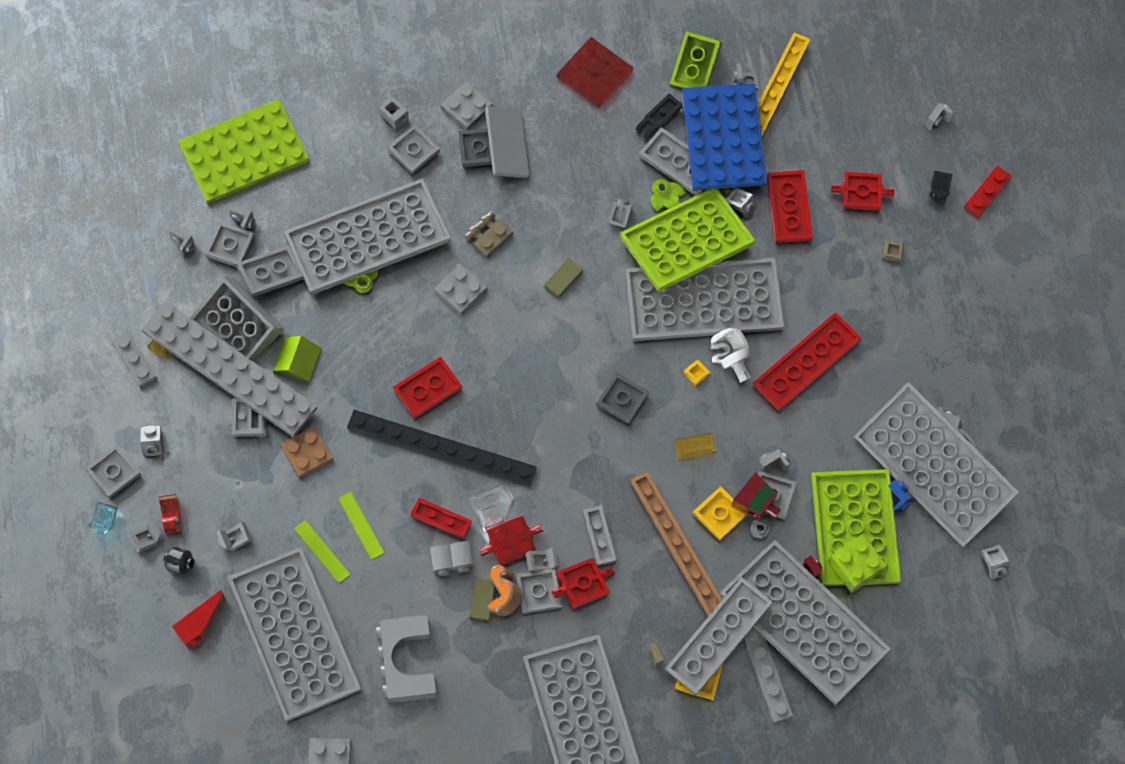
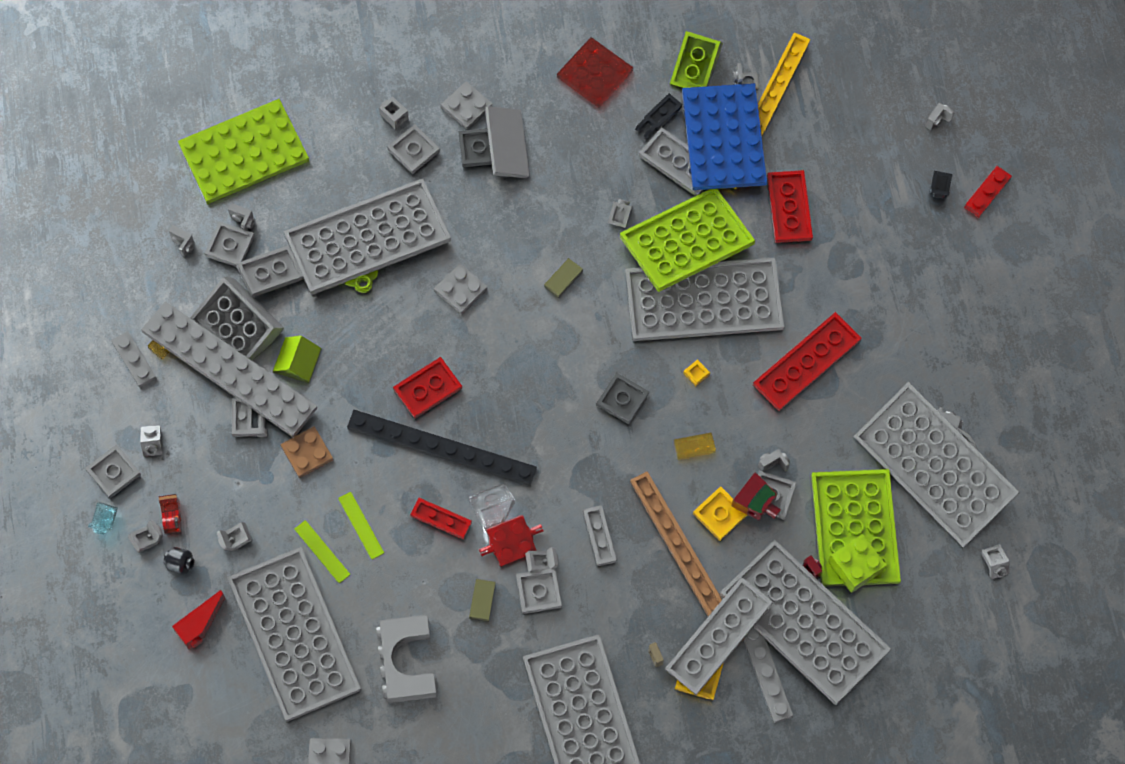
(451, 558): light grey brick -> none
(492, 238): dark tan plate -> none
(509, 591): medium nougat animal -> none
(583, 583): red plate -> none
(668, 197): lime plate -> none
(735, 351): white piece -> none
(742, 202): light grey bracket -> none
(760, 534): light grey plate -> none
(862, 191): red plate -> none
(893, 251): dark tan tile -> none
(901, 491): blue bracket -> none

